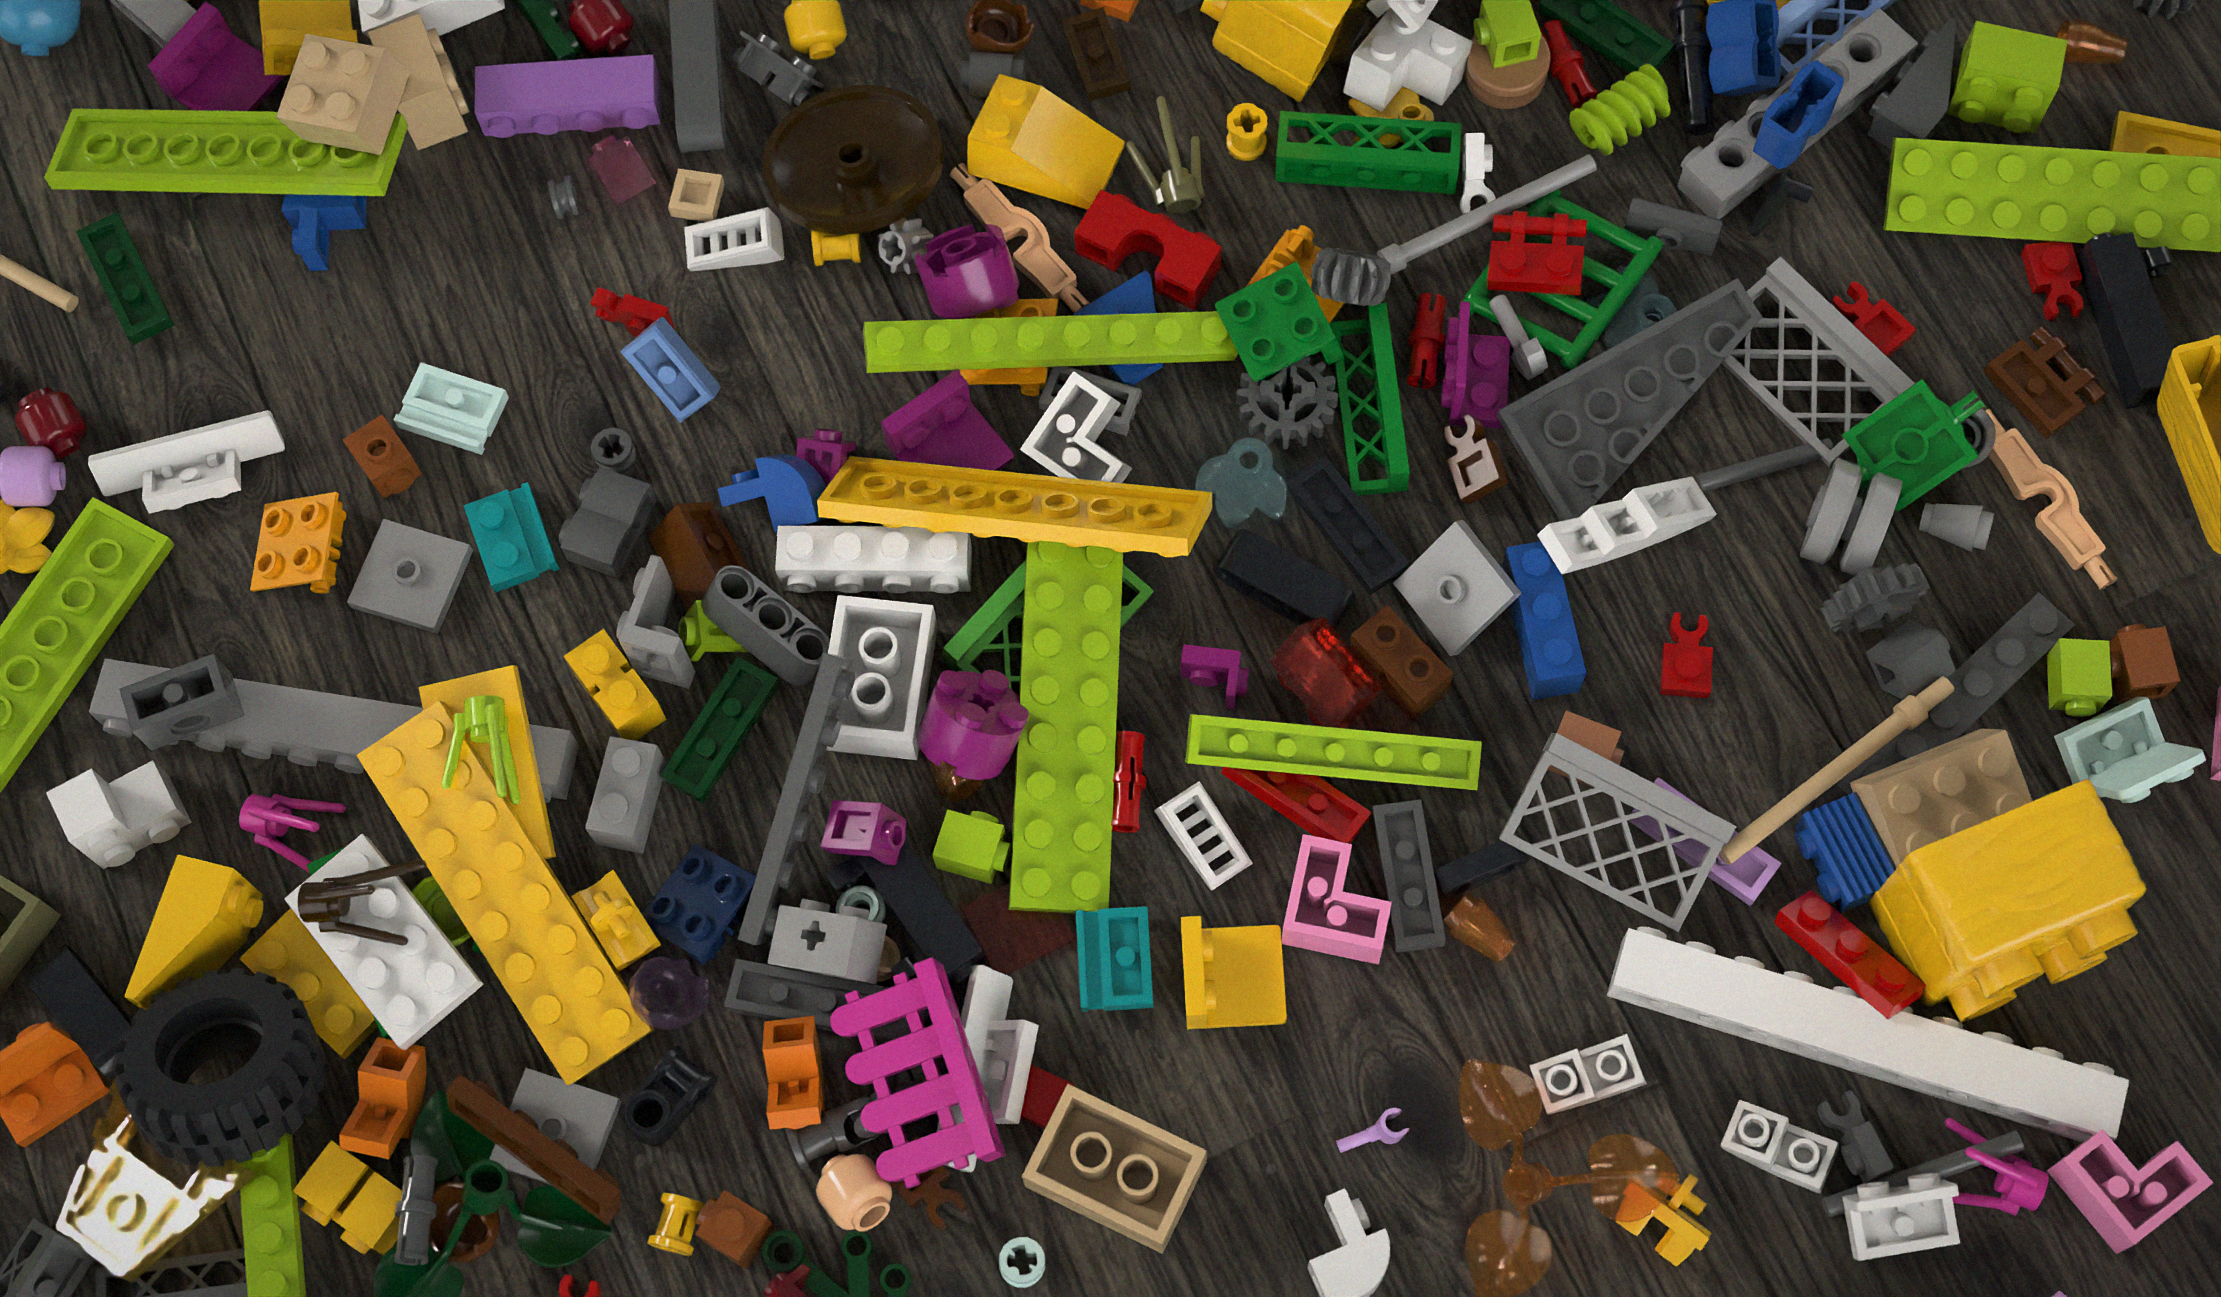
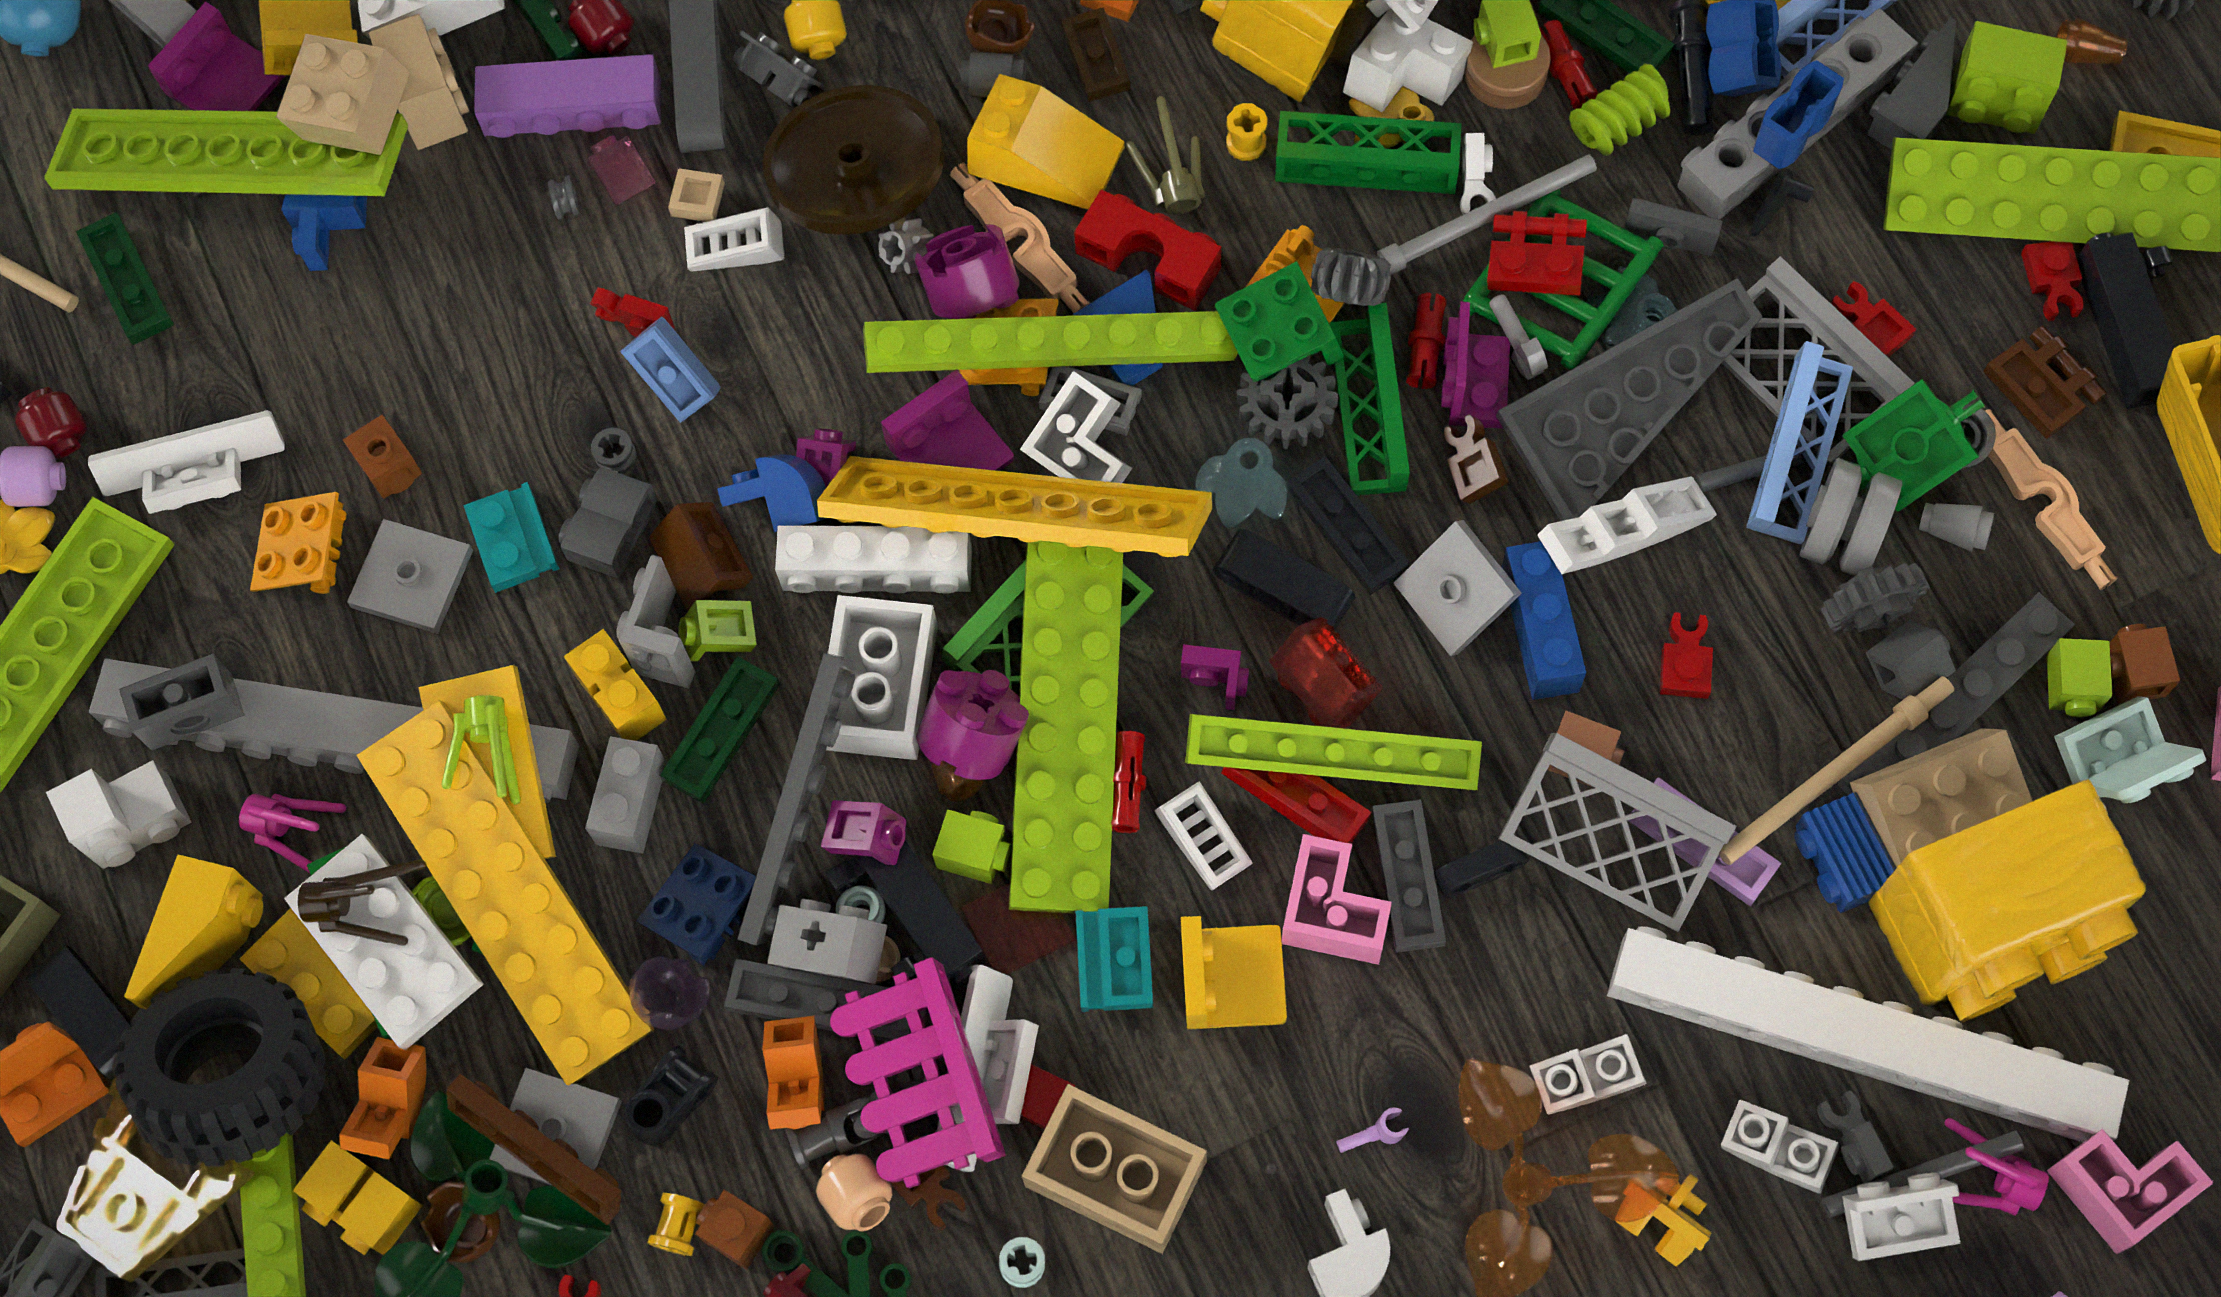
(415, 1210): dark grey pin -> none
(451, 408): light aqua plate -> none
(616, 921): yellow hips -> none
(756, 604): dark grey beam -> none
(835, 247): yellow bush -> none
(1401, 663): reddish brown brick -> none
(1479, 928): clear orange cone -> none
(1788, 434): none -> light blue fence
(1849, 954): red plate -> none

